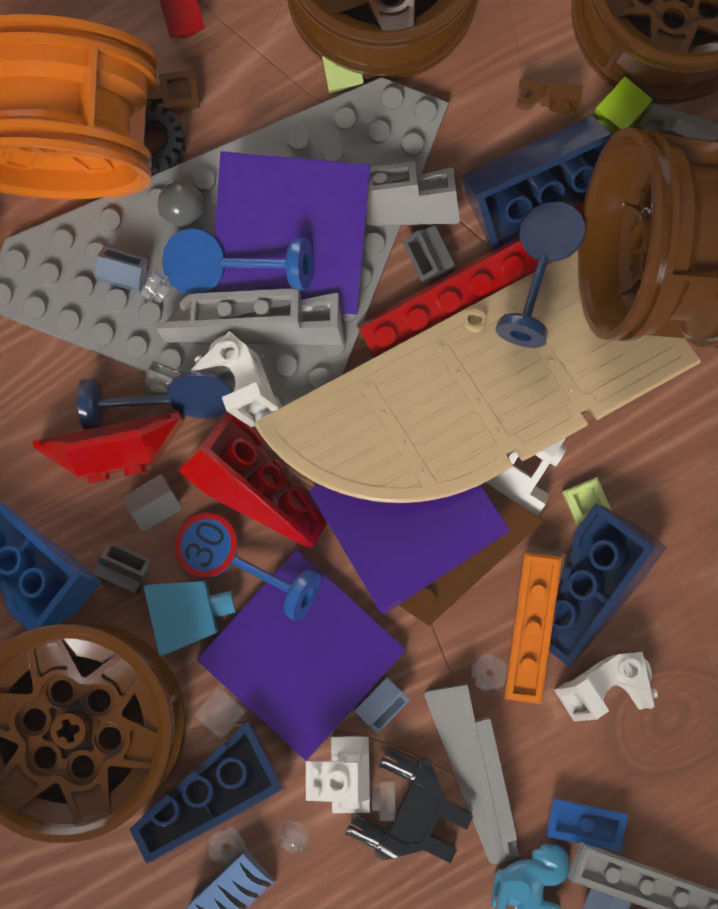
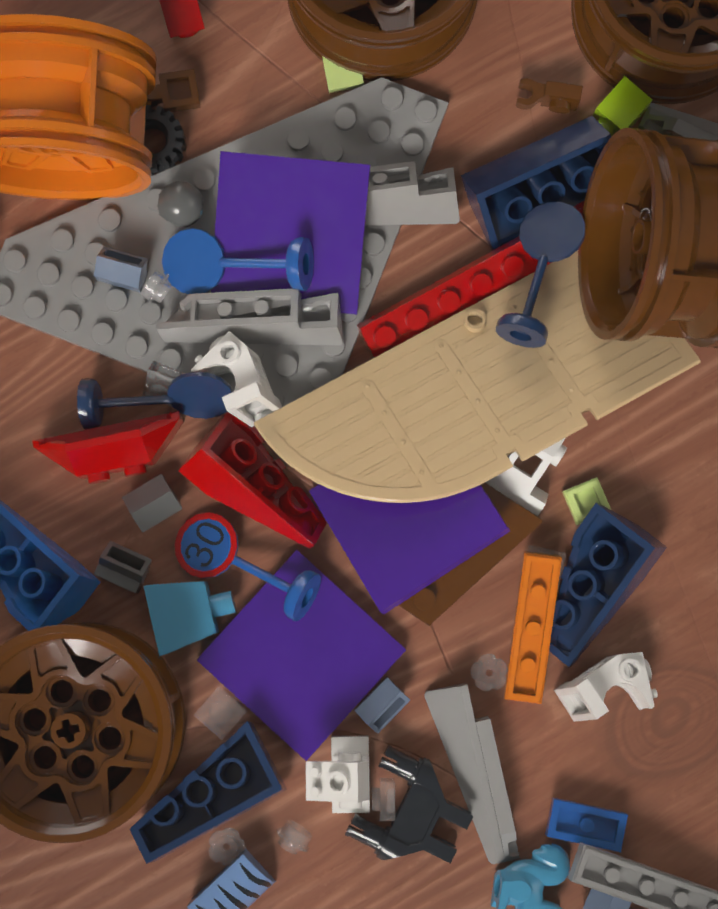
(429, 254): dark grey piece -> none

